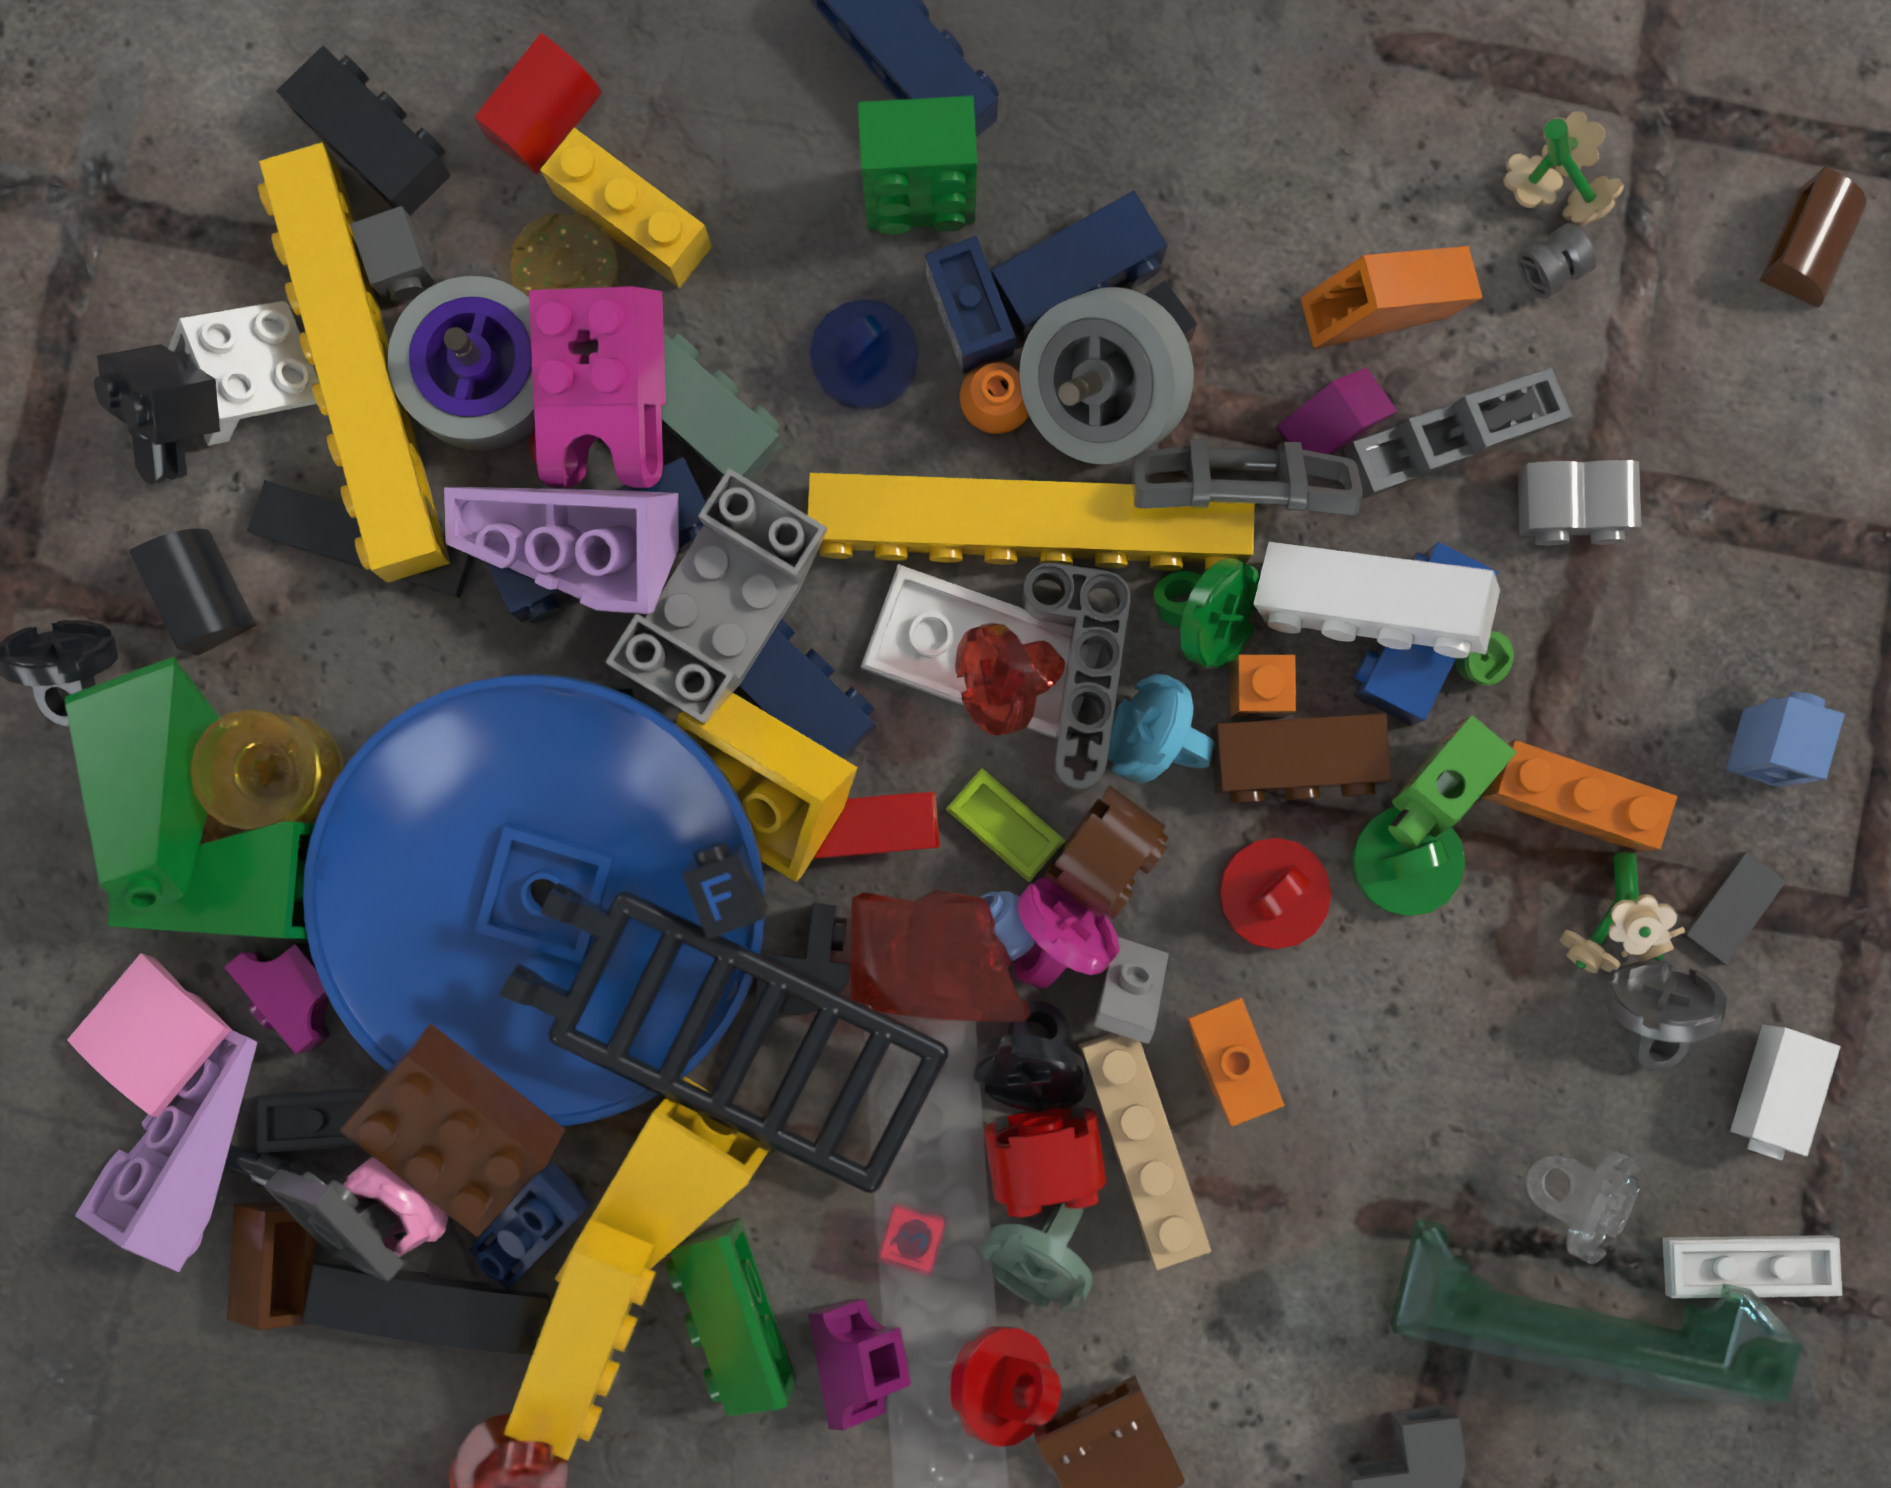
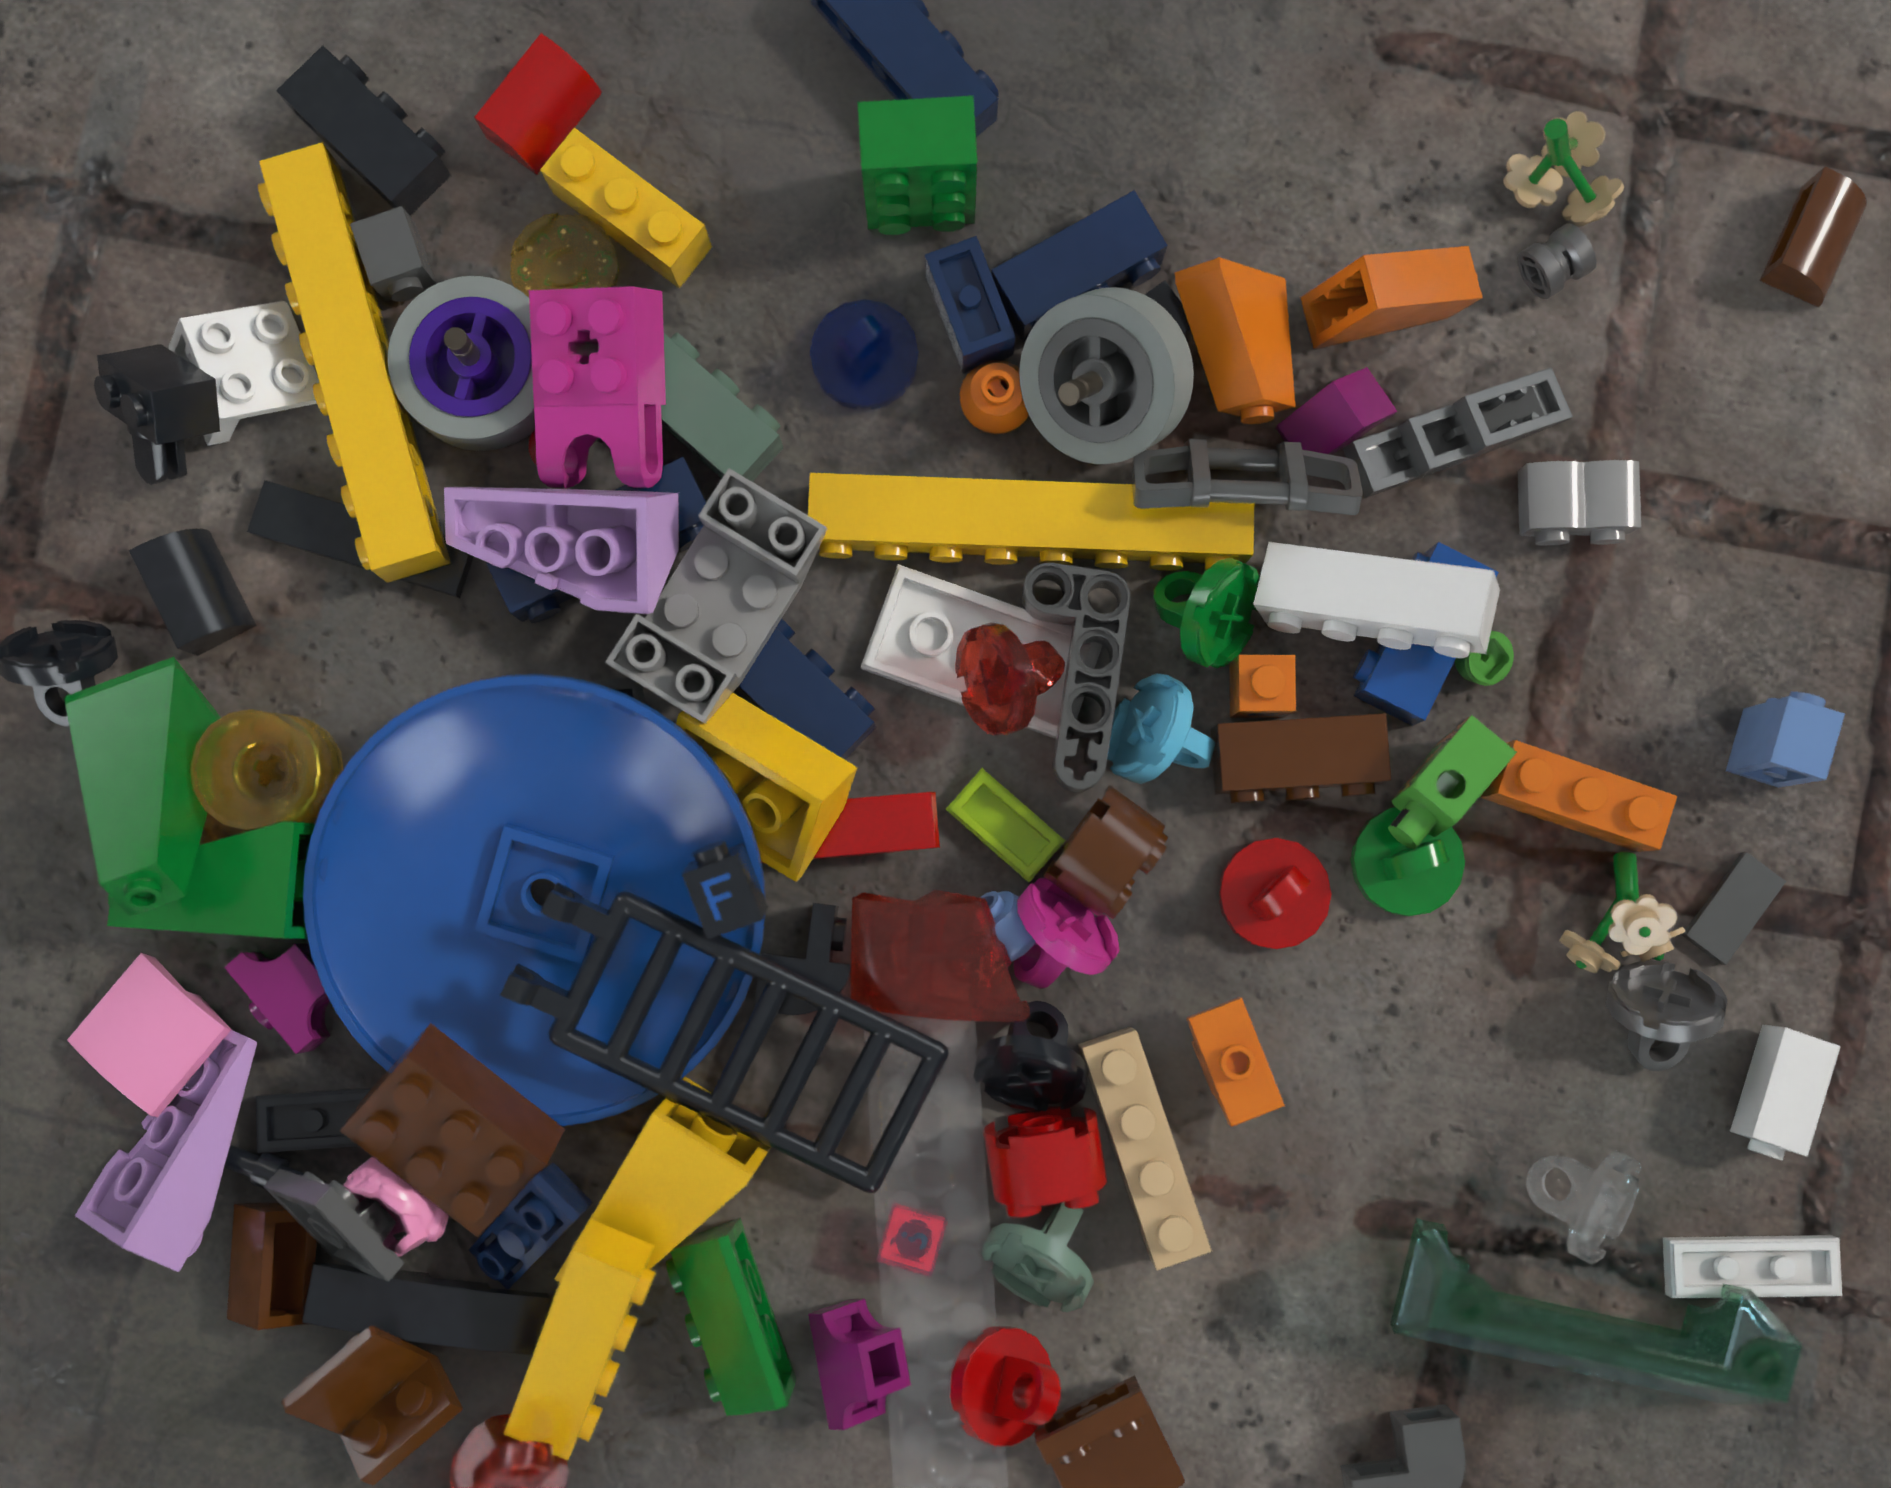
(379, 1398): none -> reddish brown bracket
(1132, 991): light grey plate -> none
(1240, 336): none -> orange slope

